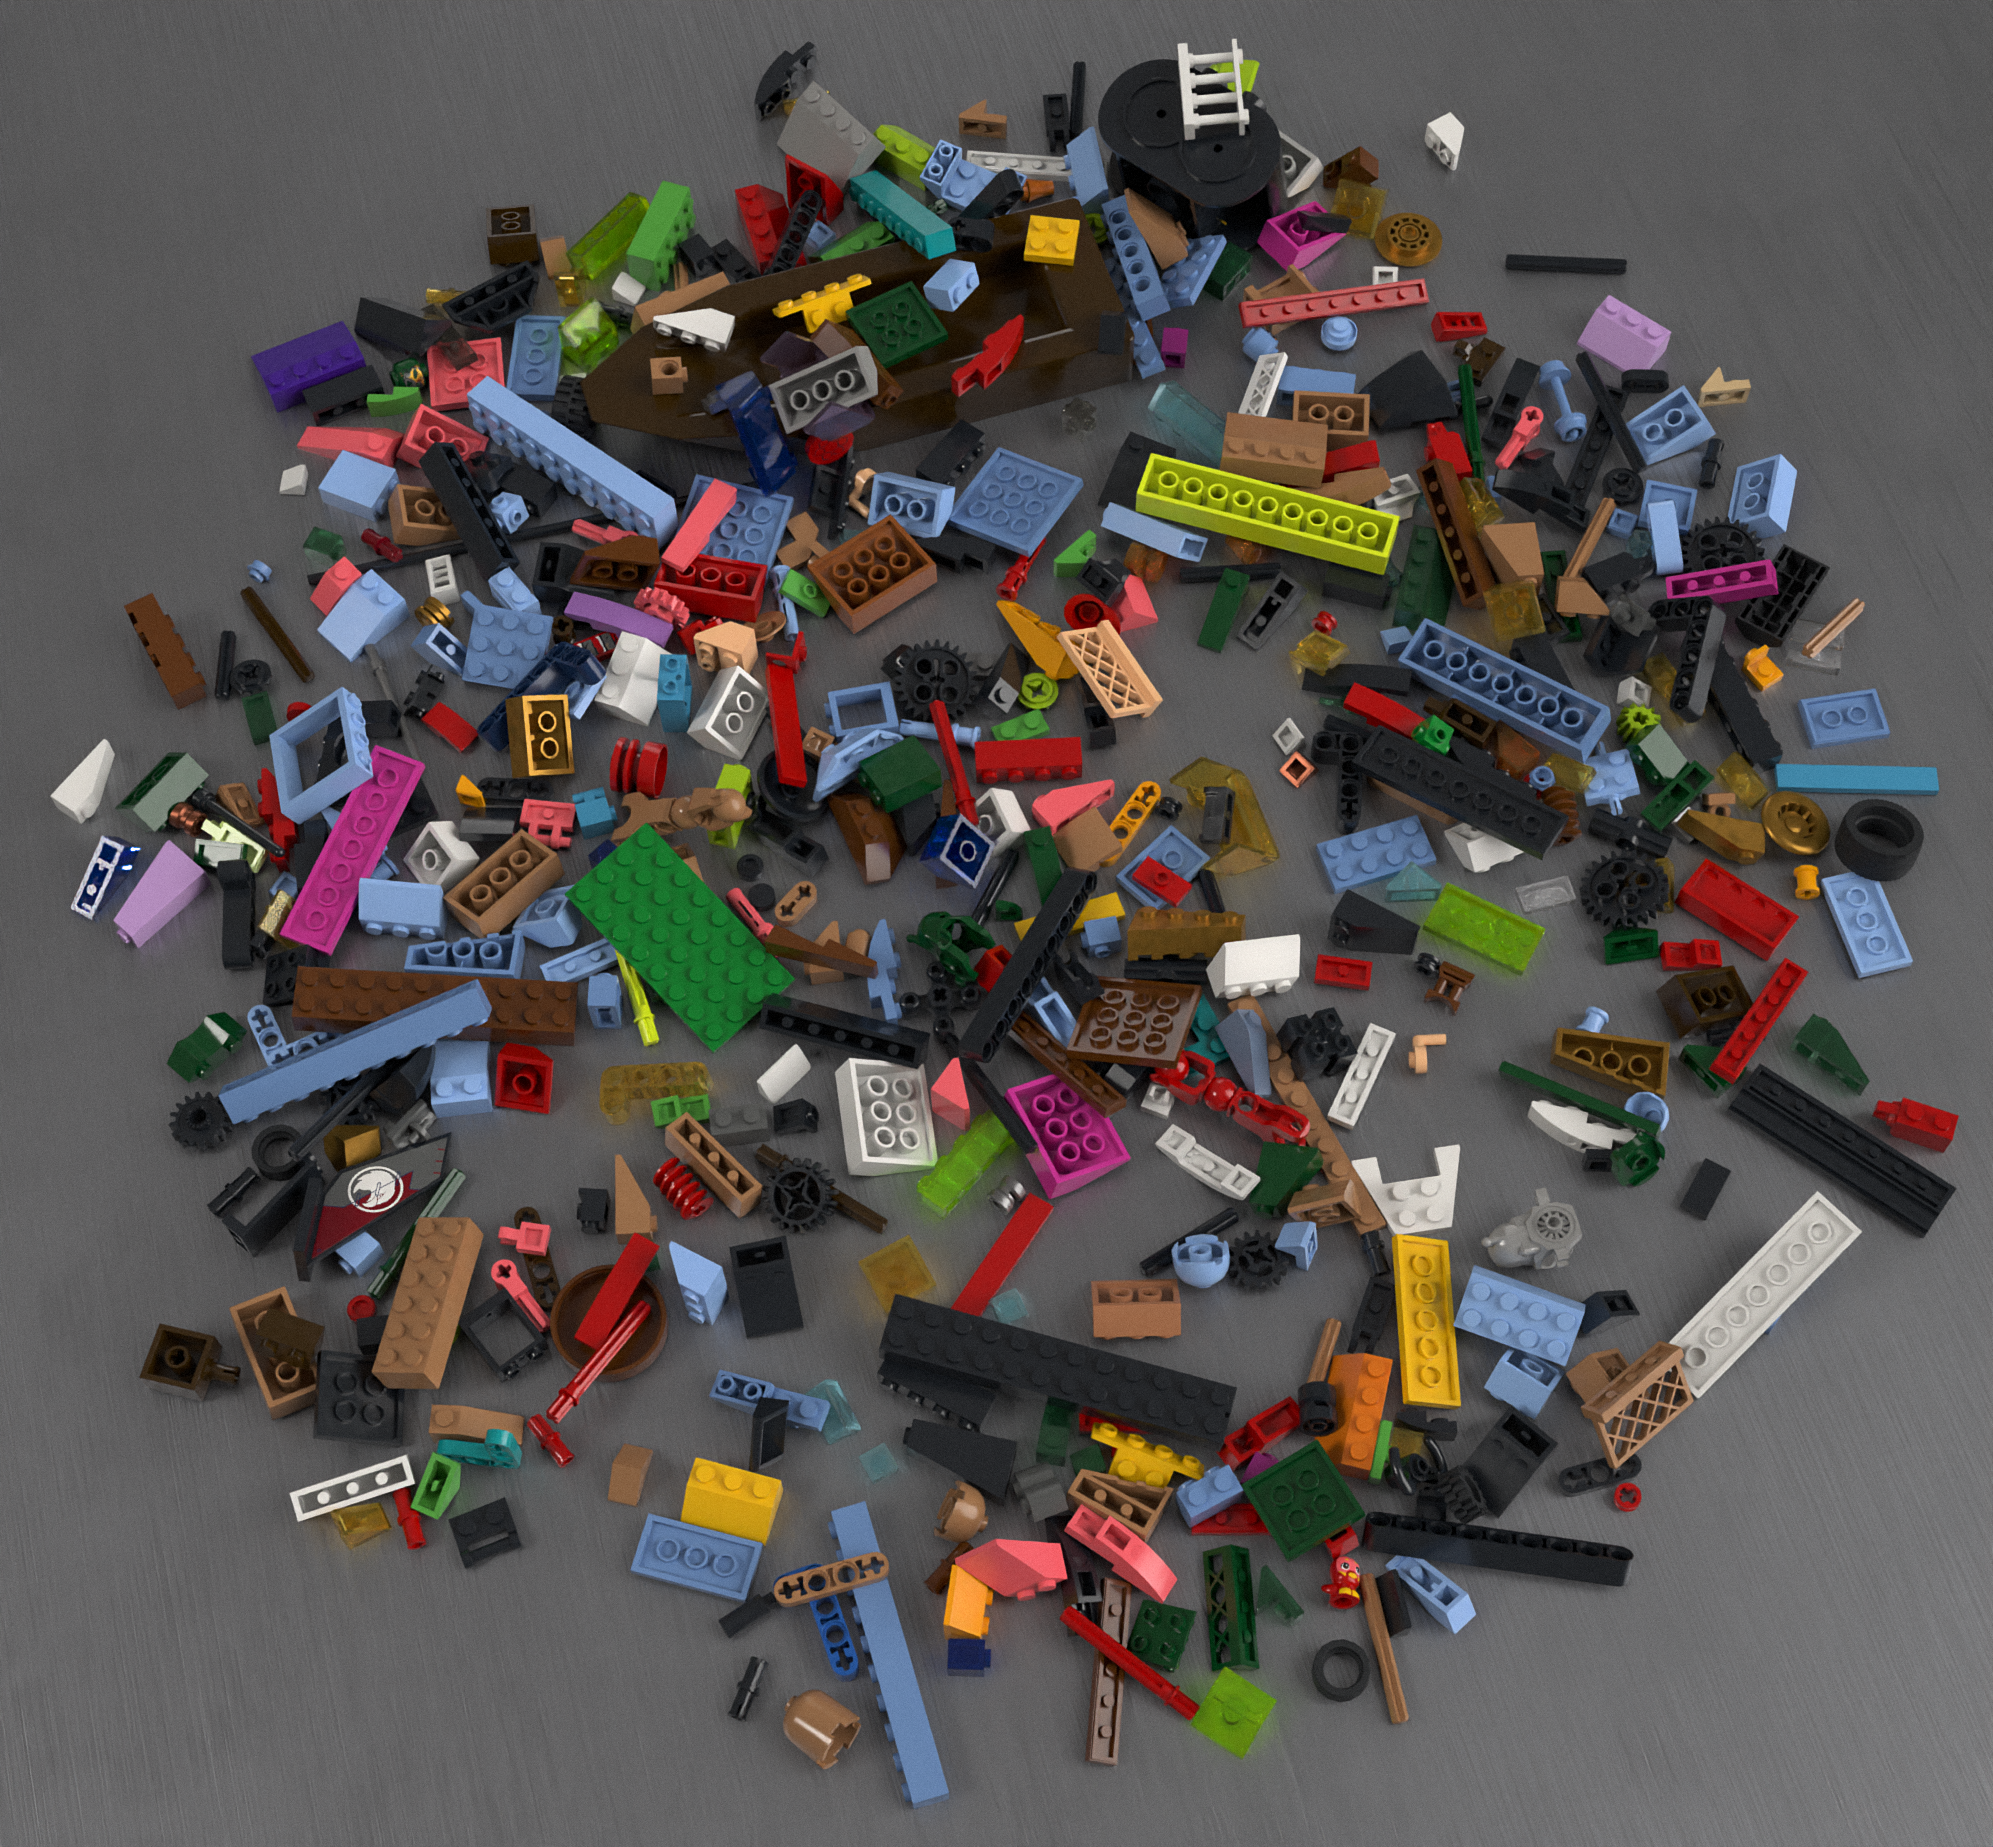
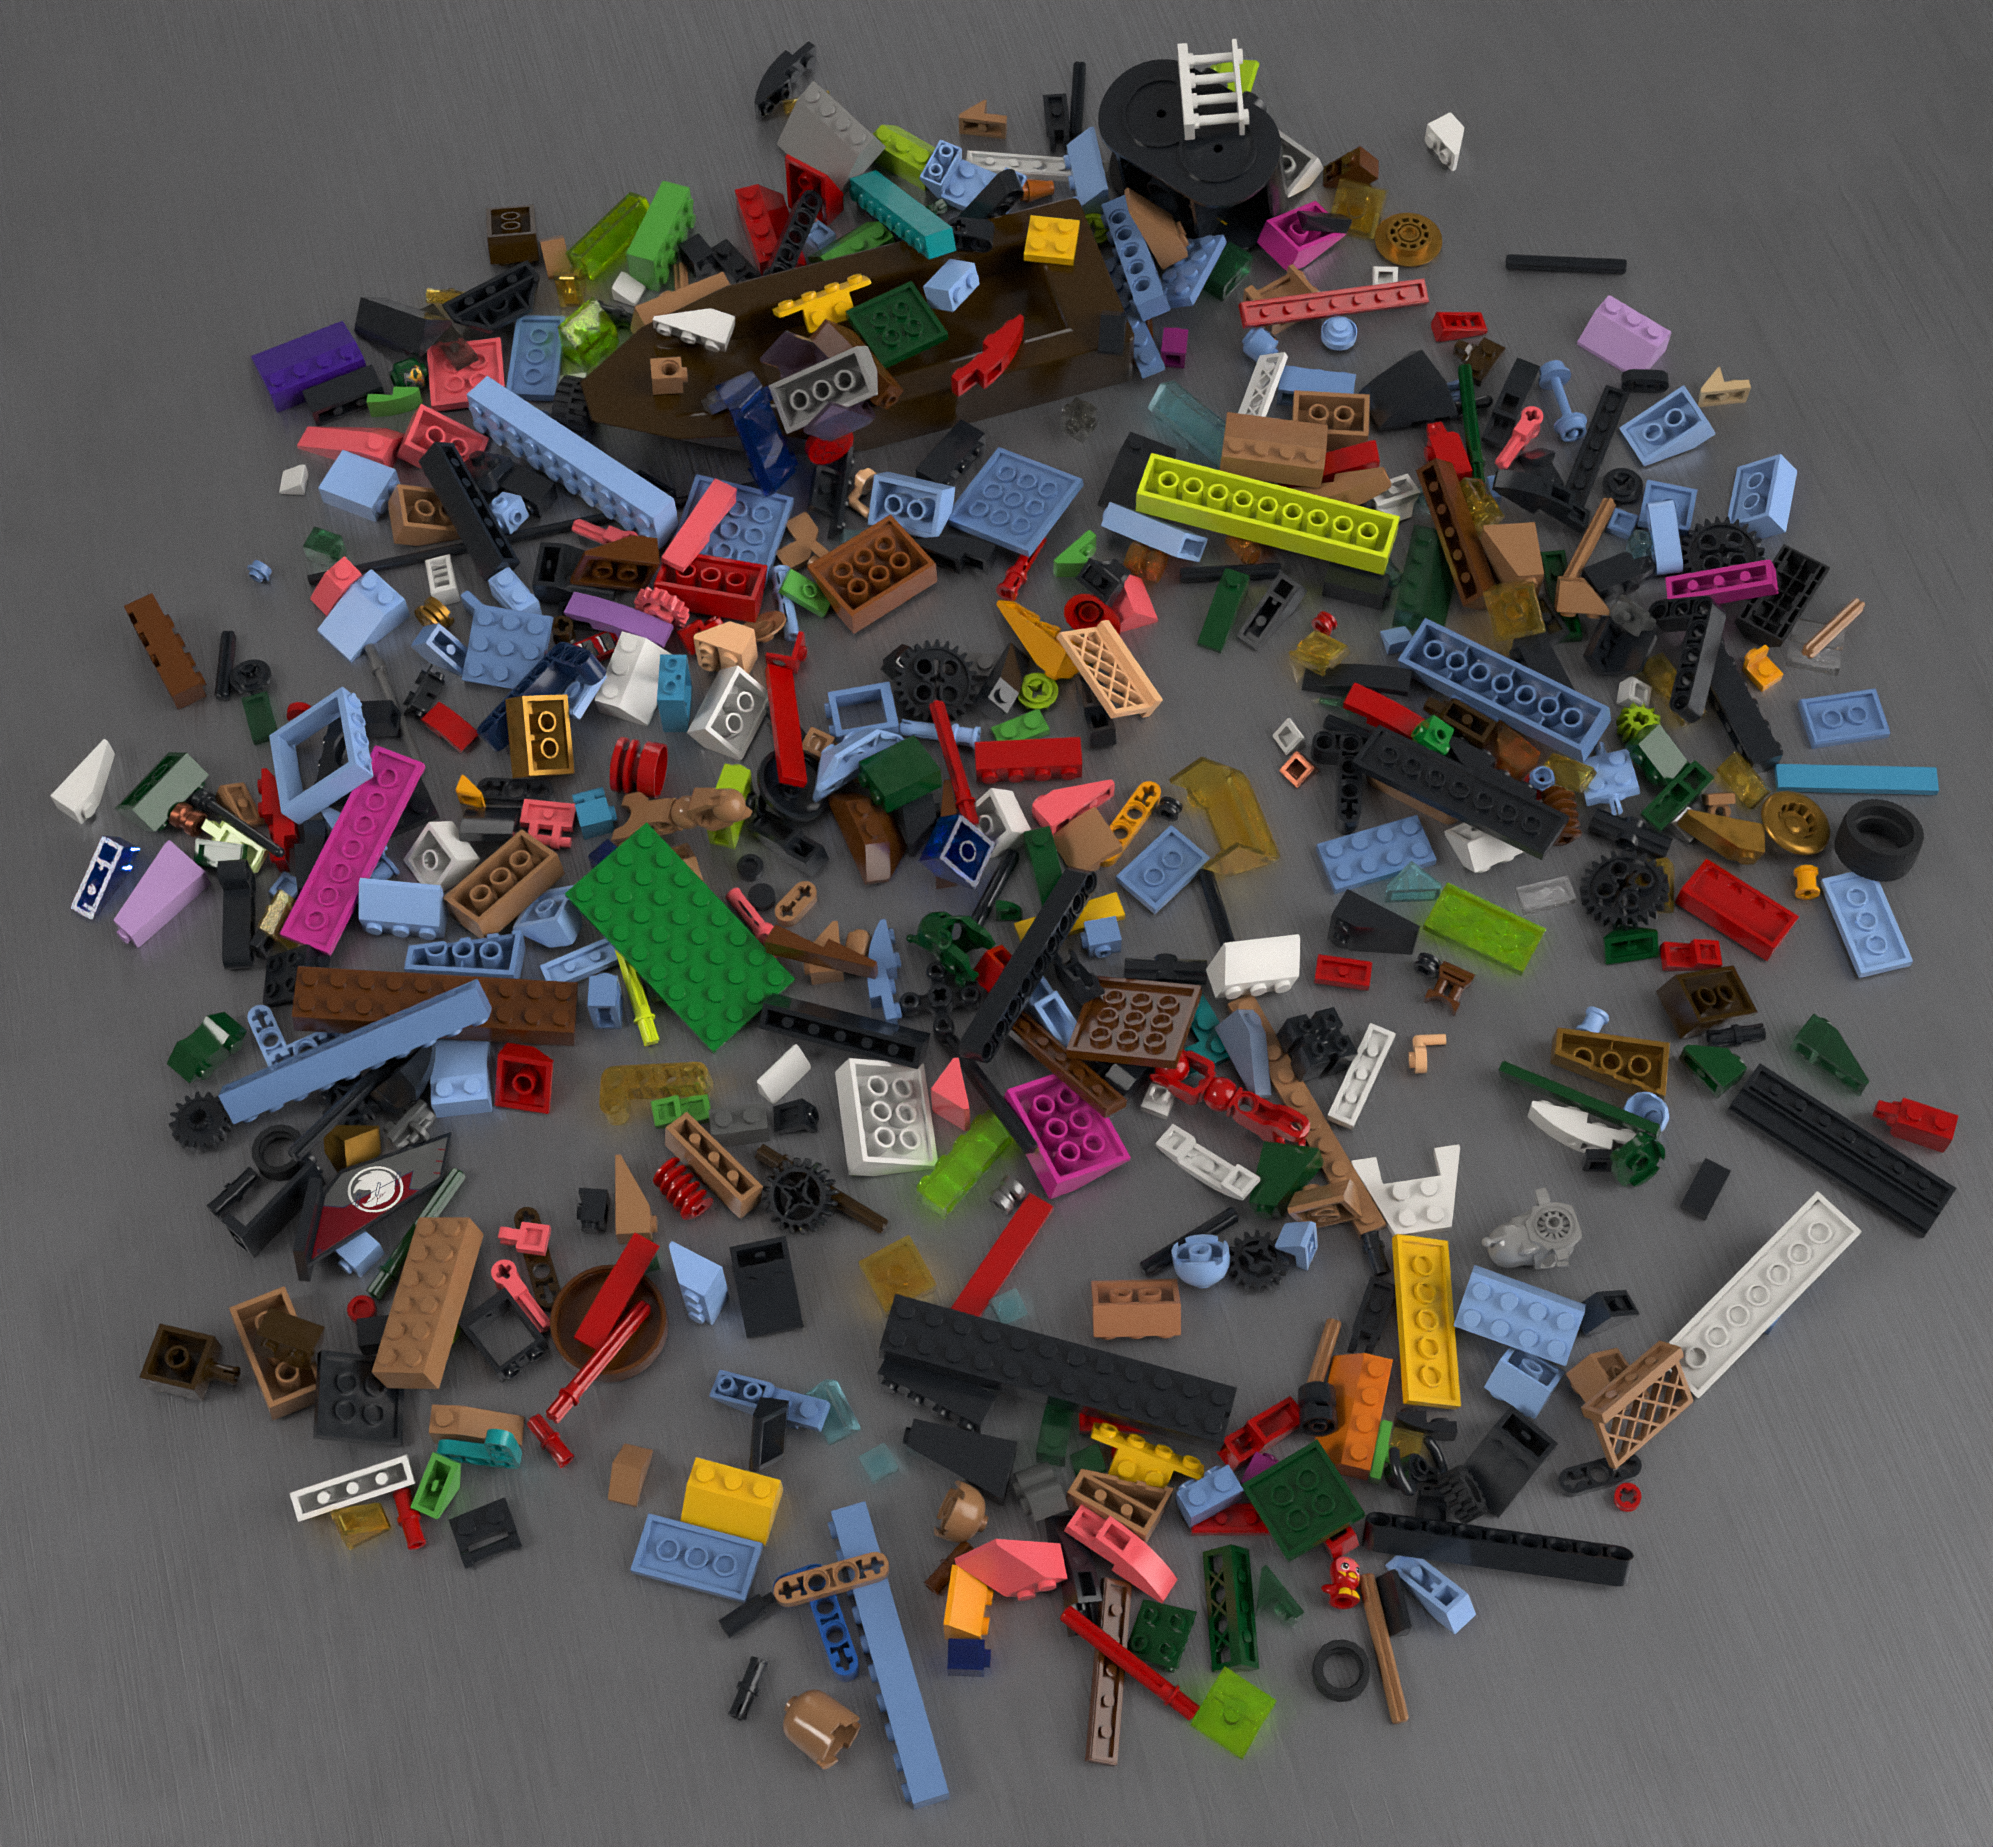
(277, 634): dark brown axle -> none
(381, 545): dark red axle -> none
(1161, 882): red plate -> none
(1182, 932): pearl gold wedge -> none
(1217, 815): black hinge -> none
(1611, 412): black axle -> none
(1711, 463): black pin -> none
(1758, 1021): red tile -> none

